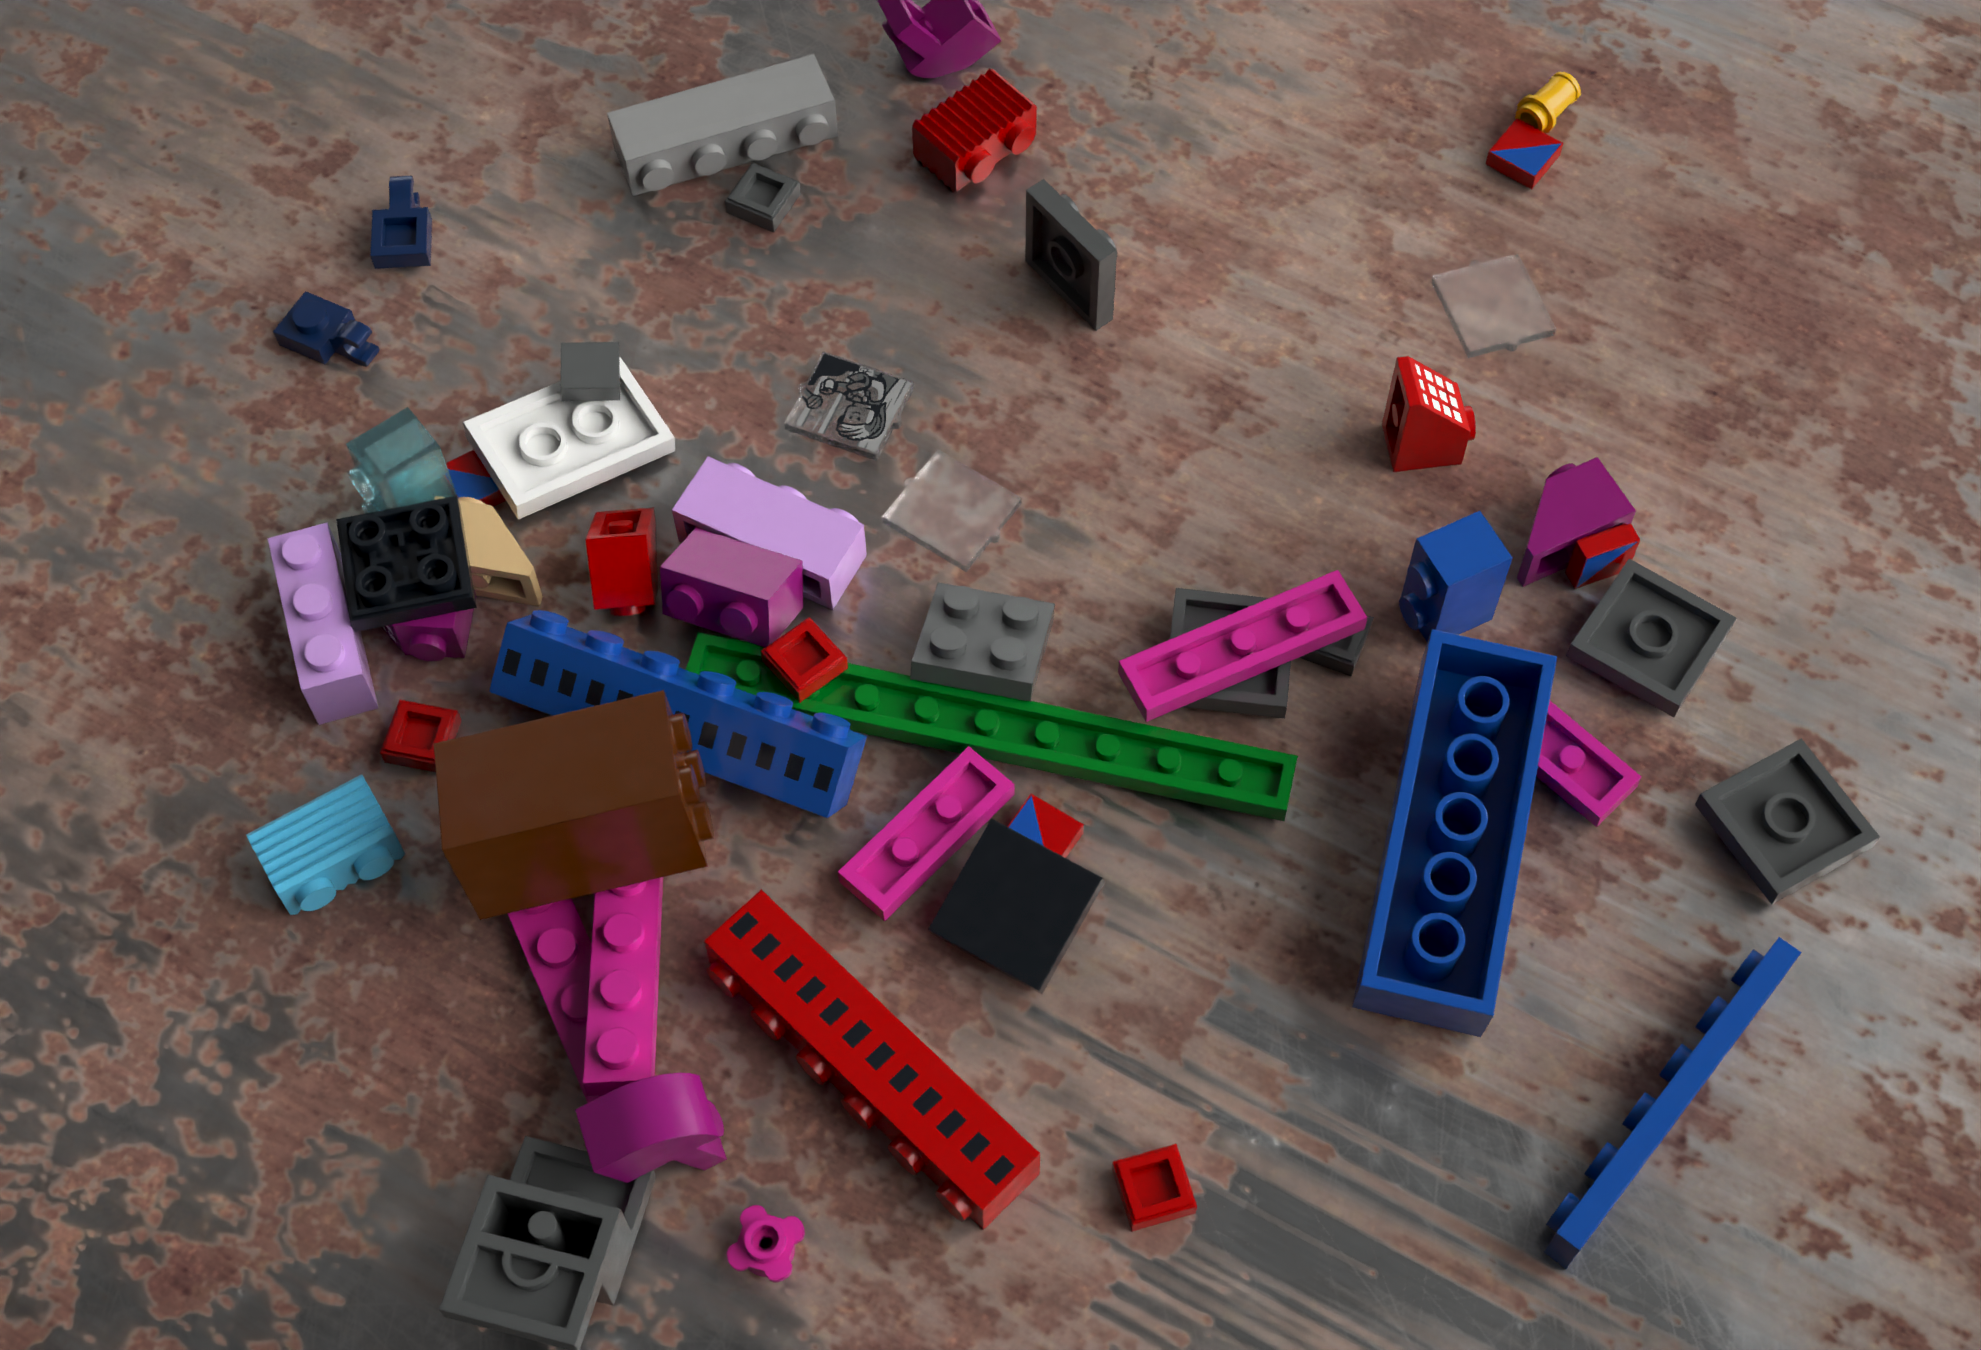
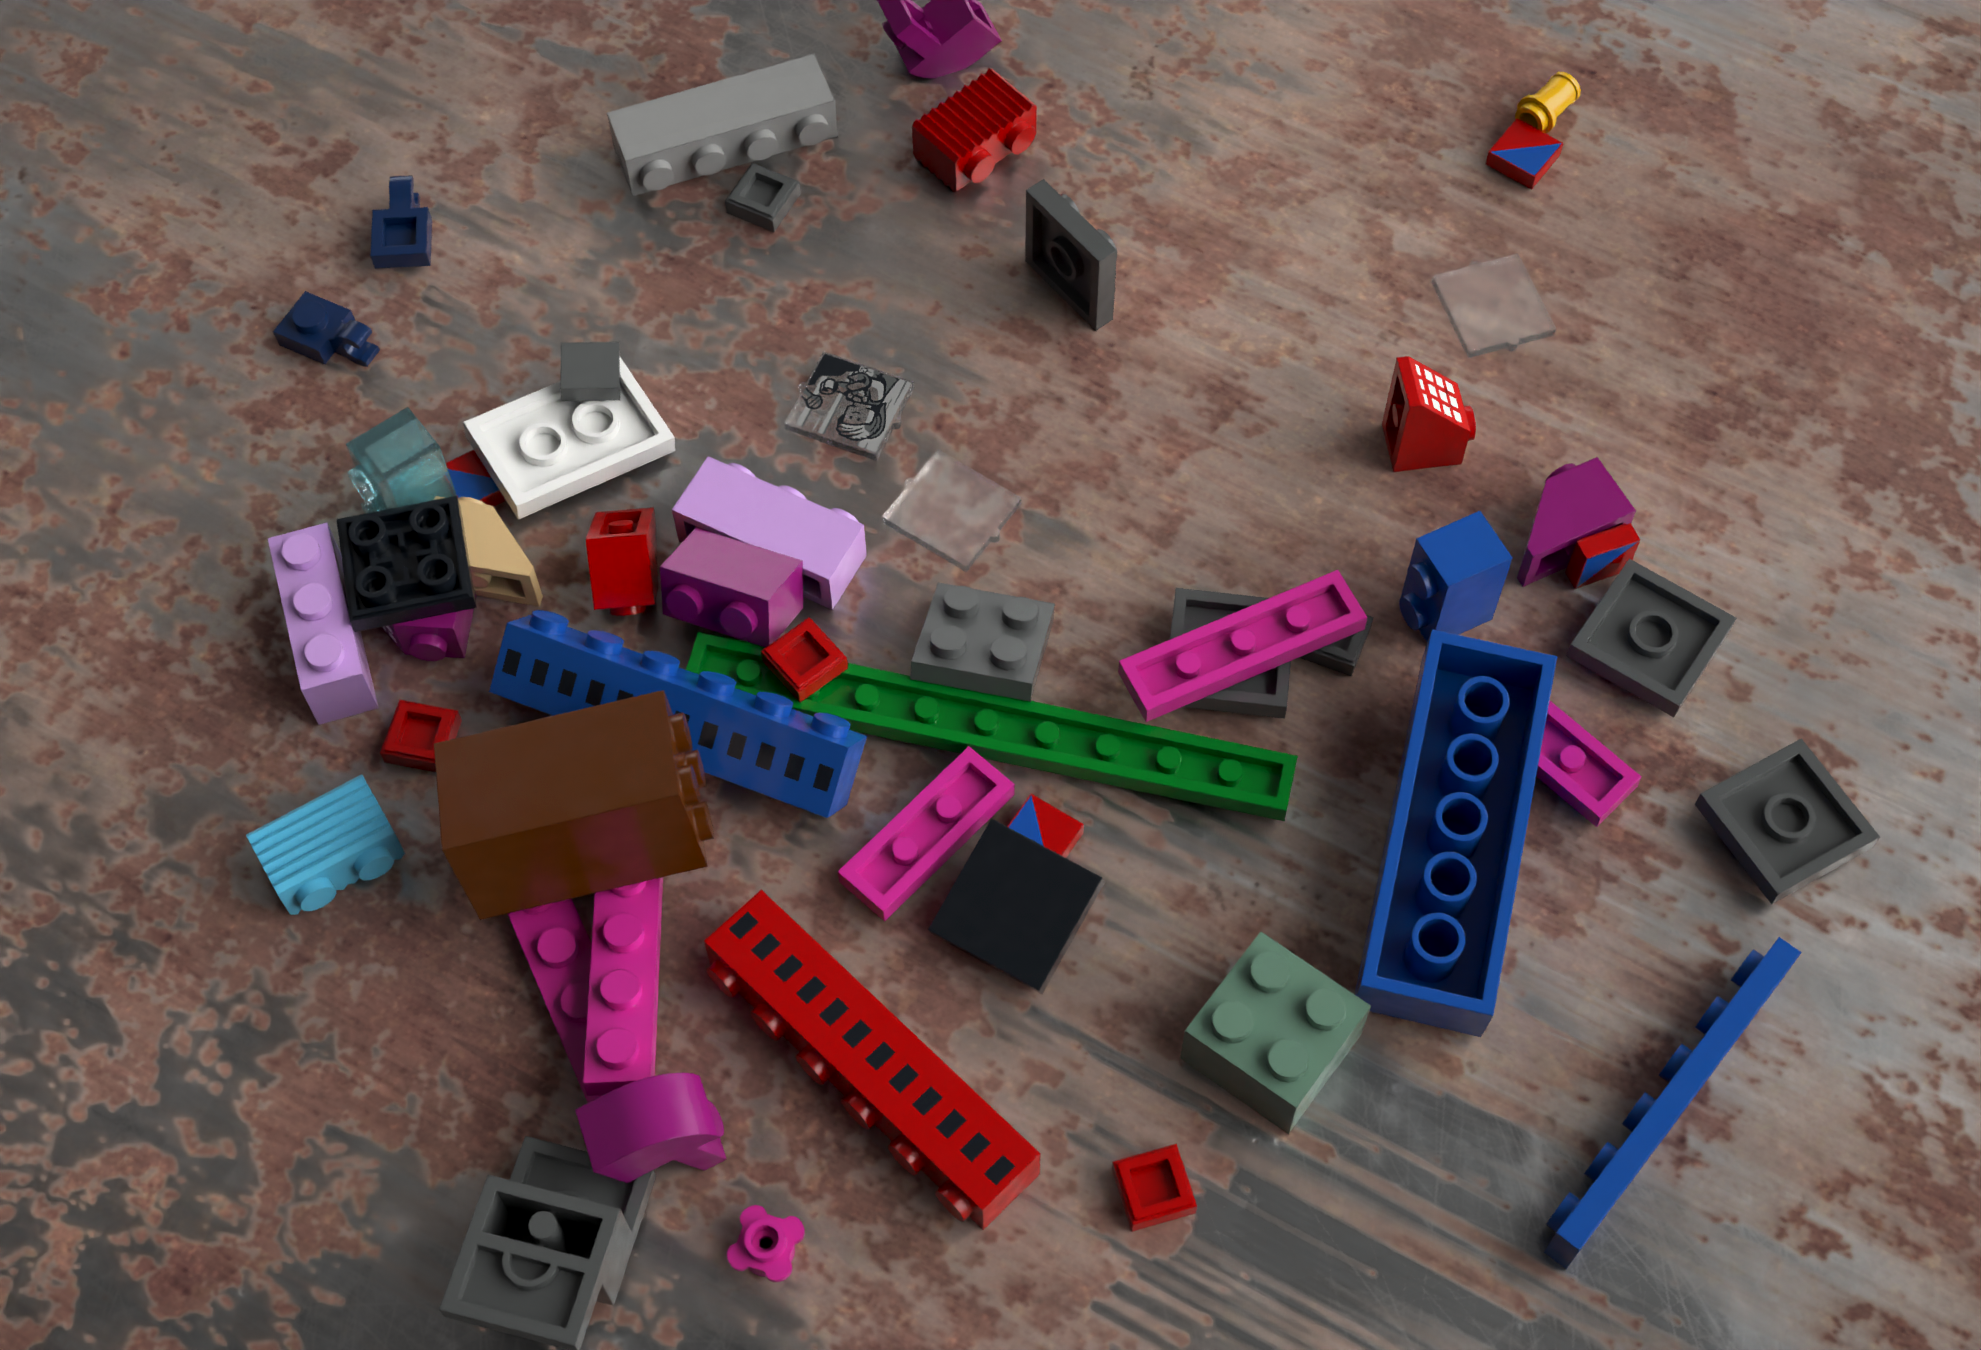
(1274, 1032): none -> sand green brick

